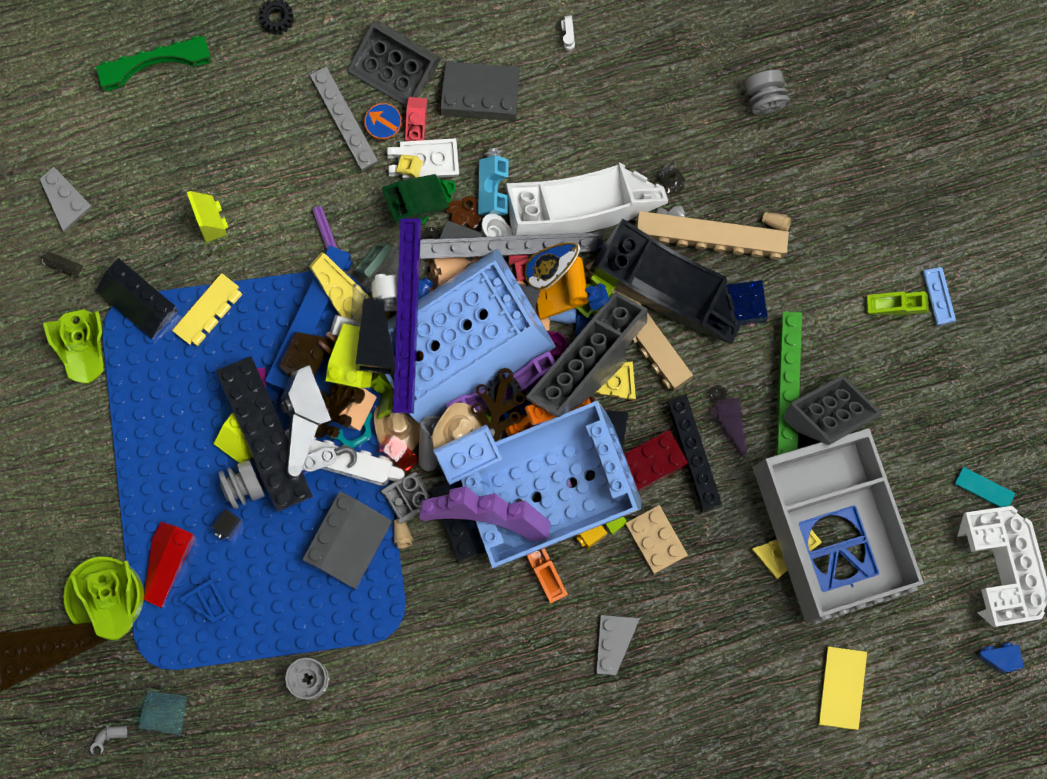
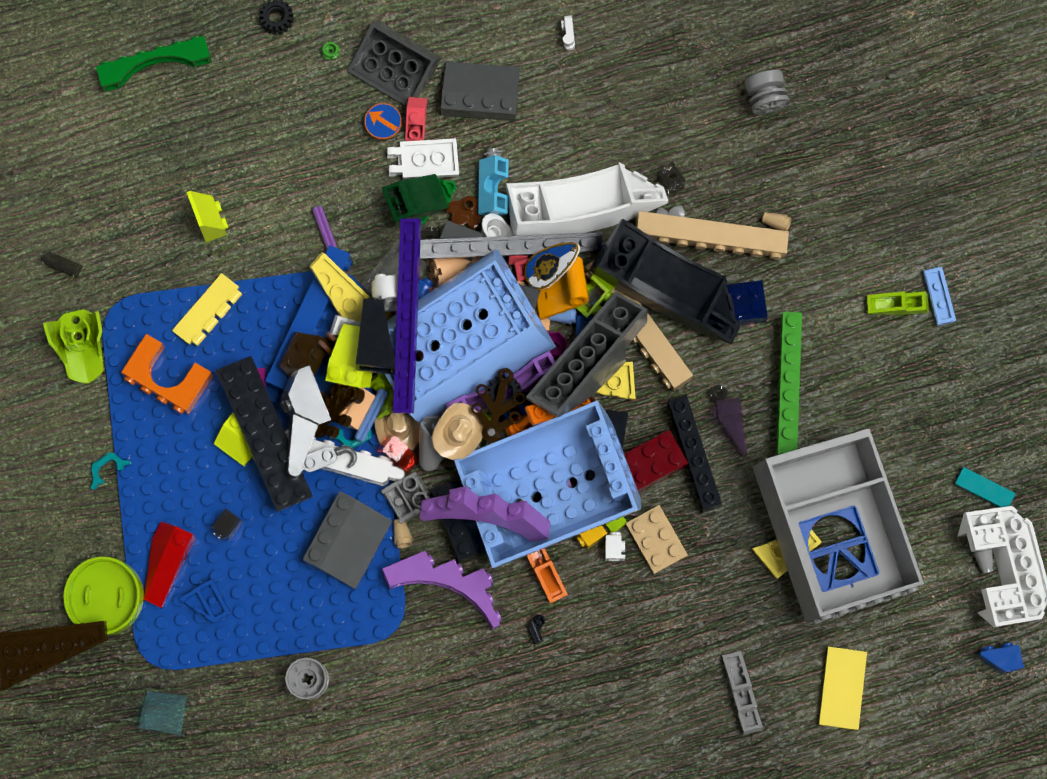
(64, 198): light grey wing -> none
(96, 466): none -> teal helmet
(107, 734): light grey piece -> none
(109, 613): lime piece -> none
(136, 298): black slope -> none
(182, 396): none -> orange arch
(241, 484): light grey wheel -> none
(330, 46): none -> bright green plate
(344, 119): light grey plate -> none
(357, 302): clear tile -> none
(371, 415): none -> medium blue axle
(372, 260): sand green tile -> none
(409, 165): light yellow slope -> none
(467, 454): light blue tile -> none
(472, 587): none -> medium lavender arch
(535, 627): none -> black arm
(597, 296): blue tile -> none
(613, 642): light grey wing -> none
(614, 547): none -> white brick
(742, 692): none -> light grey slope
(831, 411): dark grey slope -> none
(985, 560): none -> light grey cone

